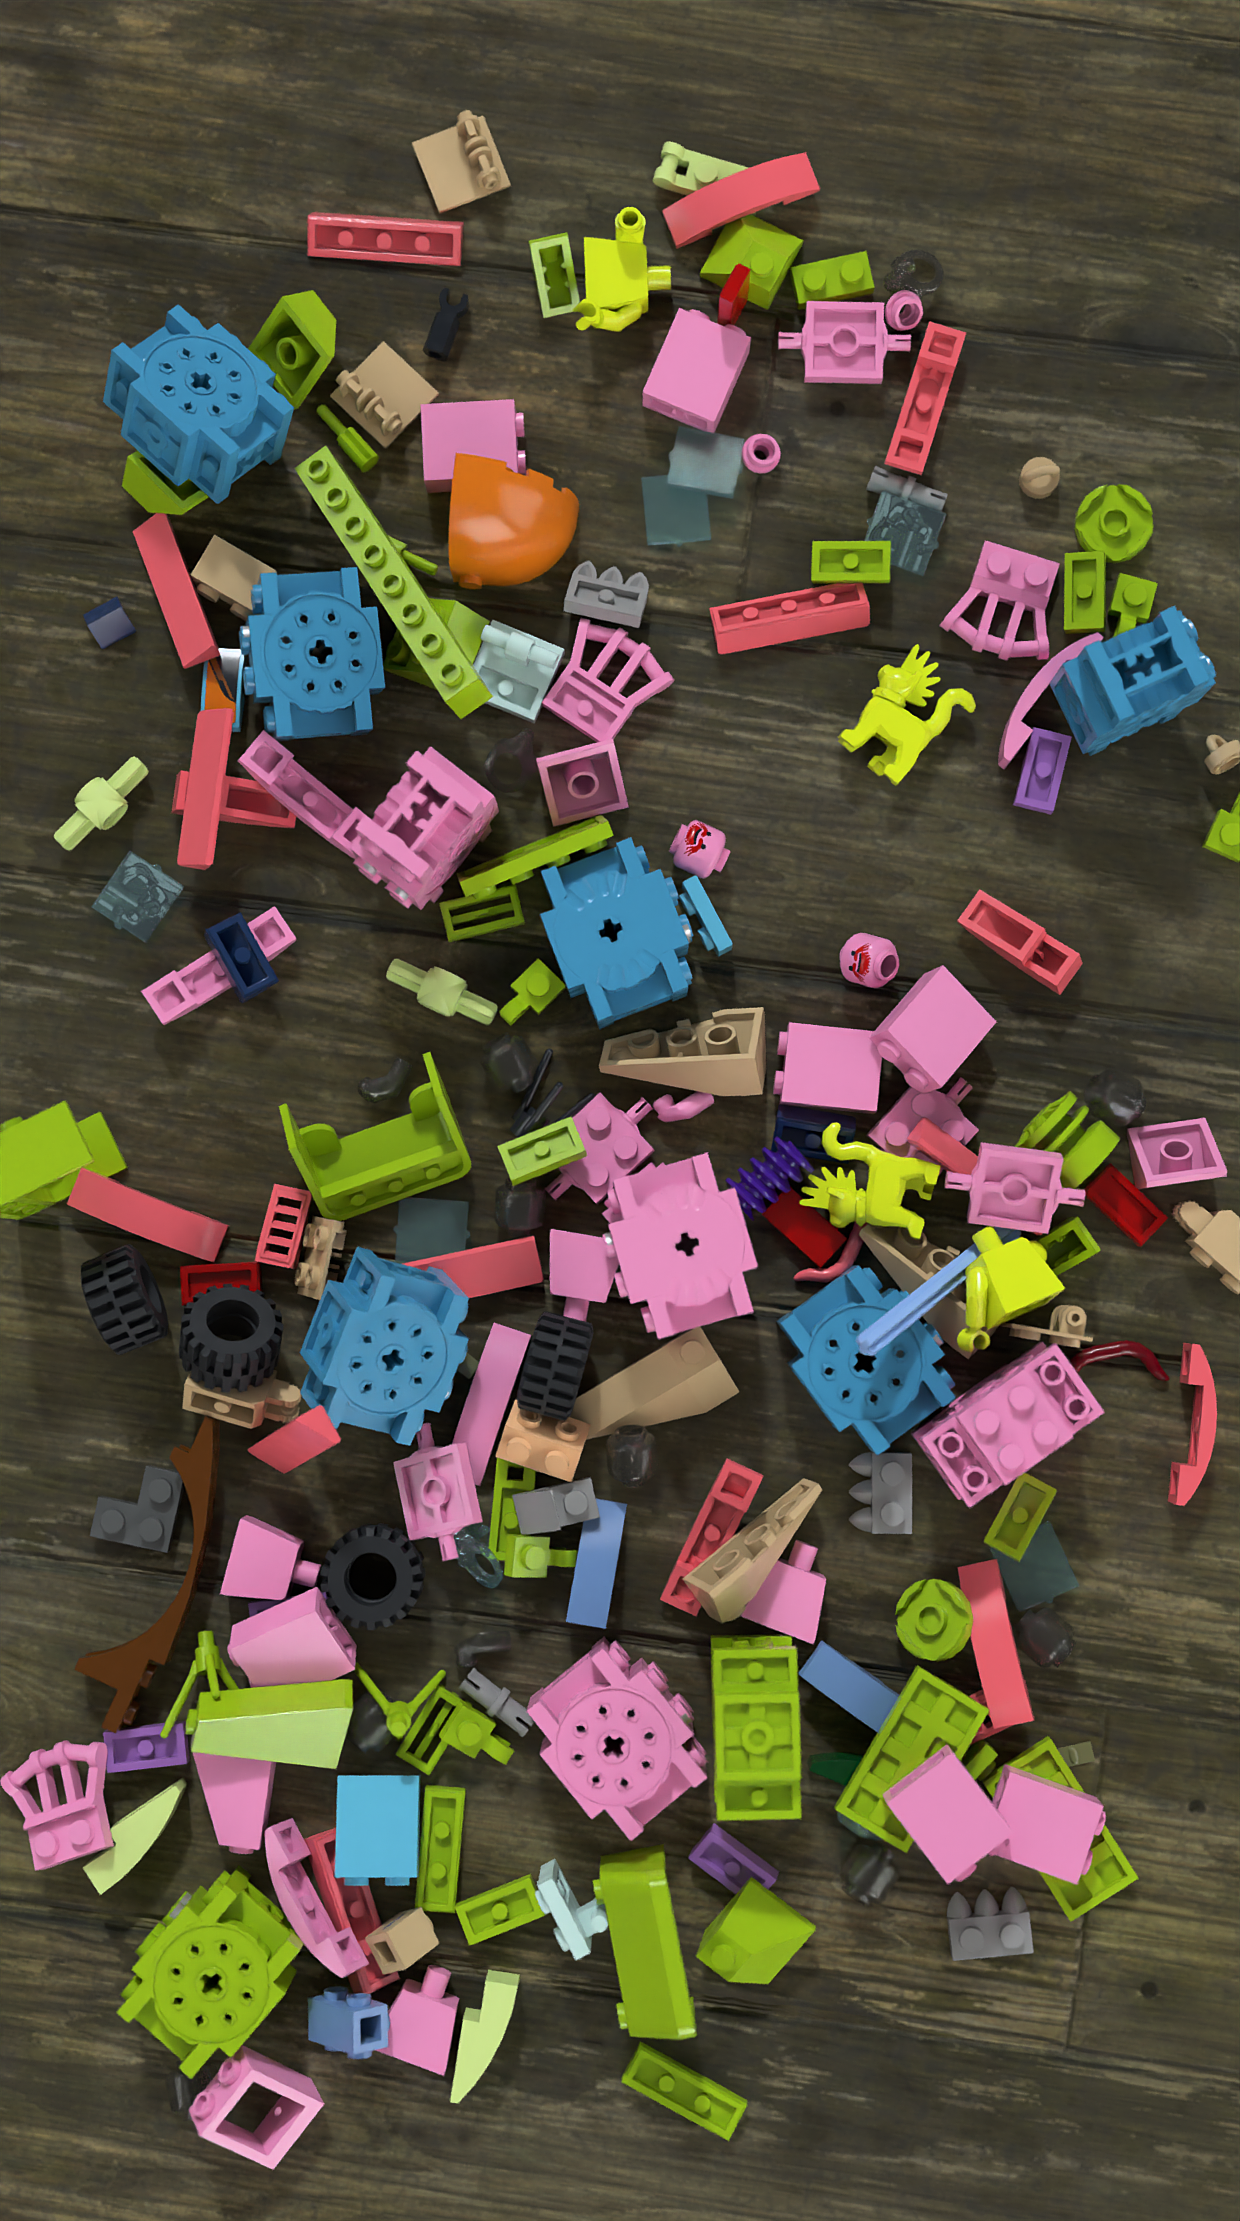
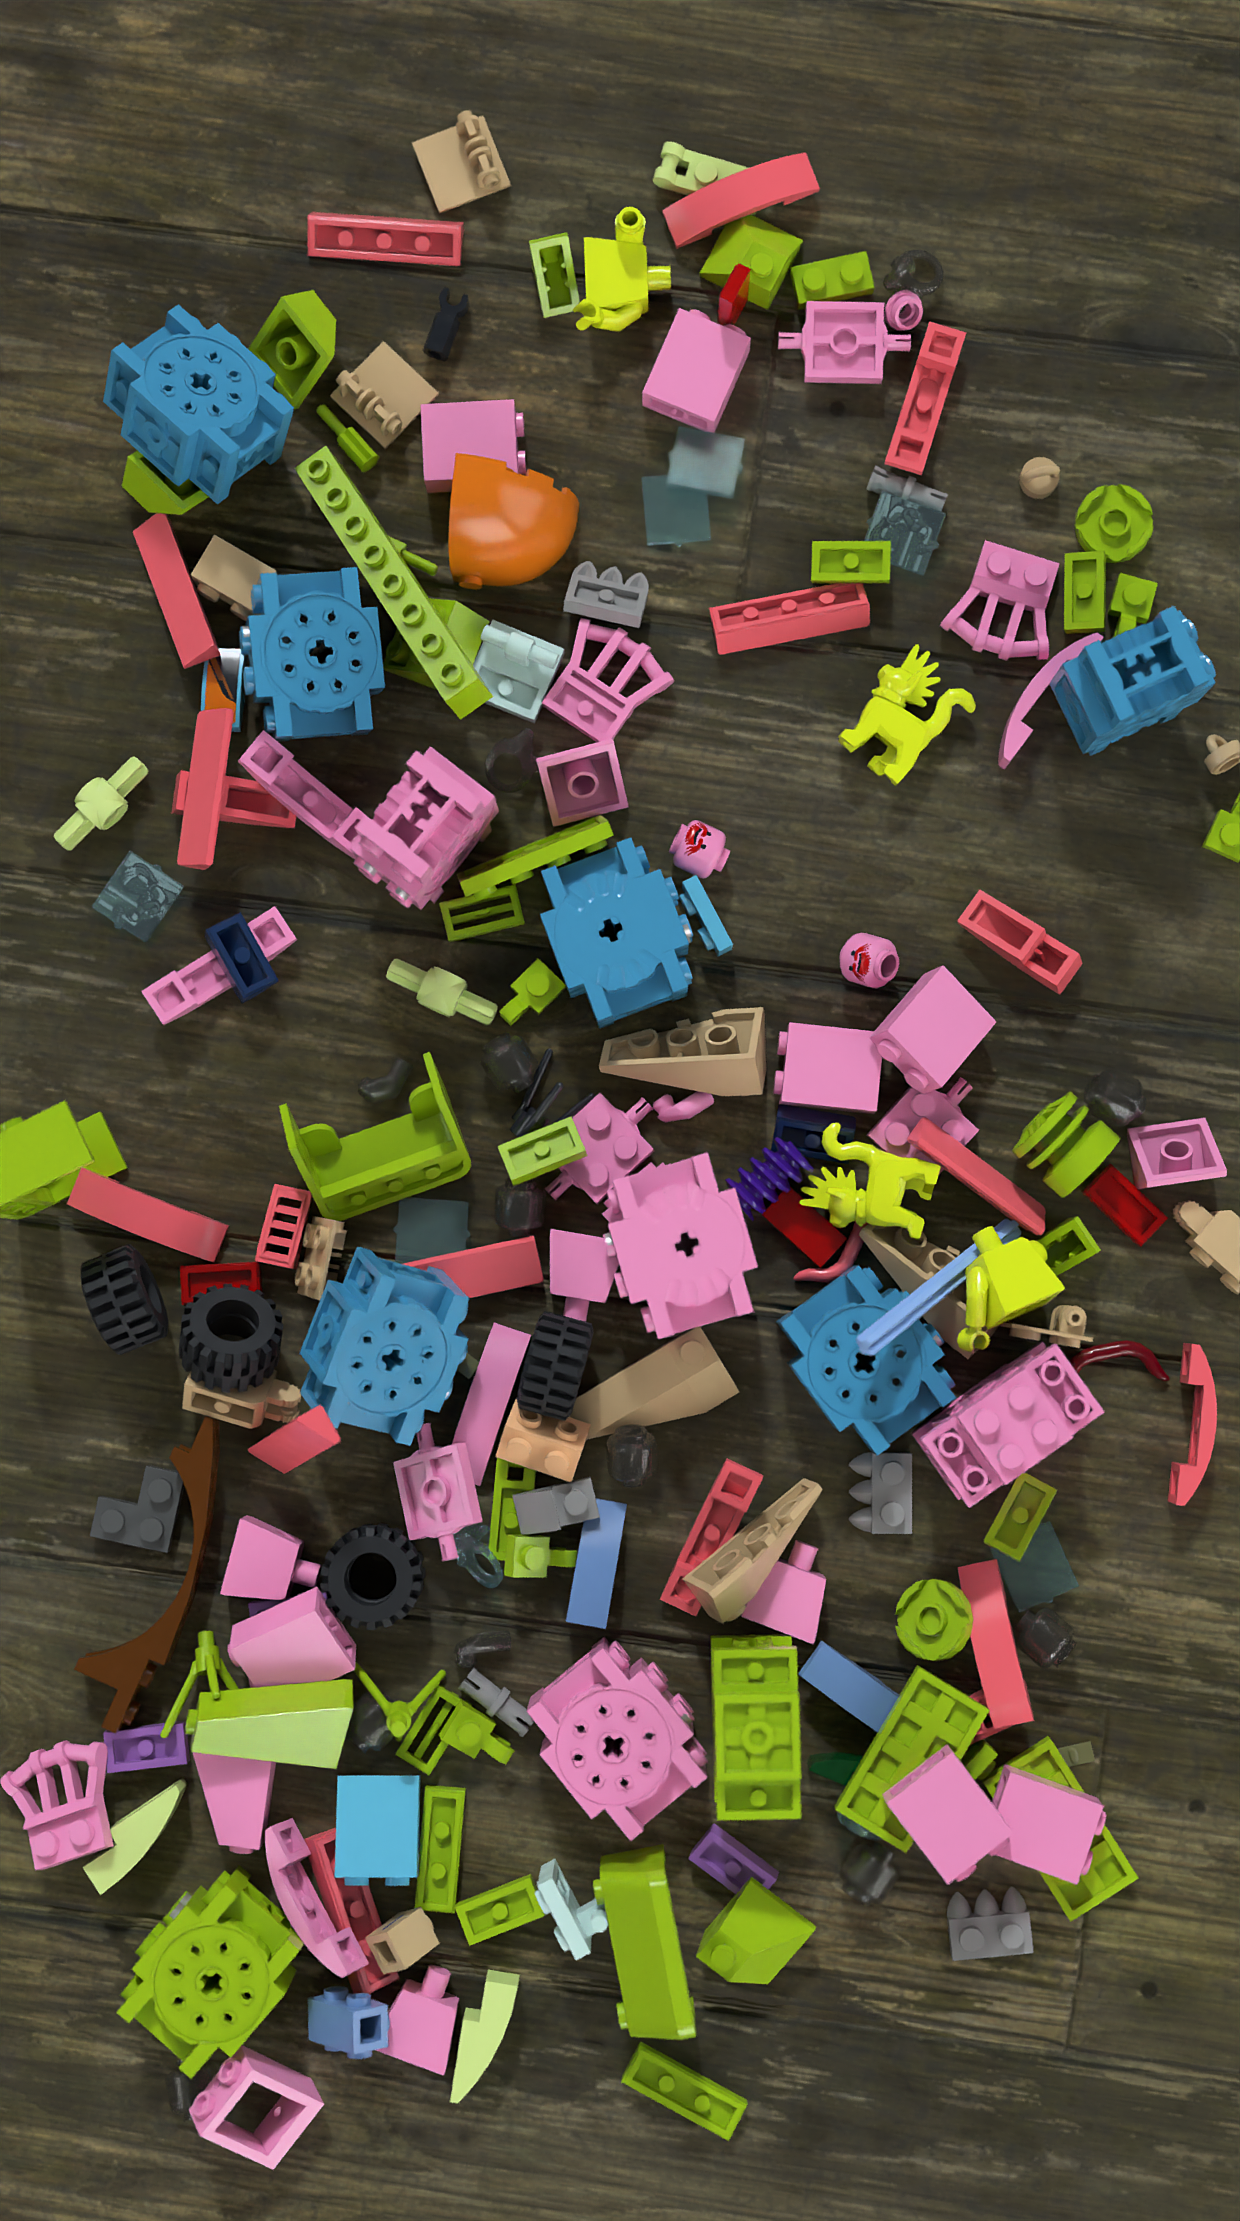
(109, 623): dark blue slope -> none
(765, 444): bright pink plate -> none
(1014, 1188): bright pink plate -> none
(1042, 770): medium lavender plate -> none

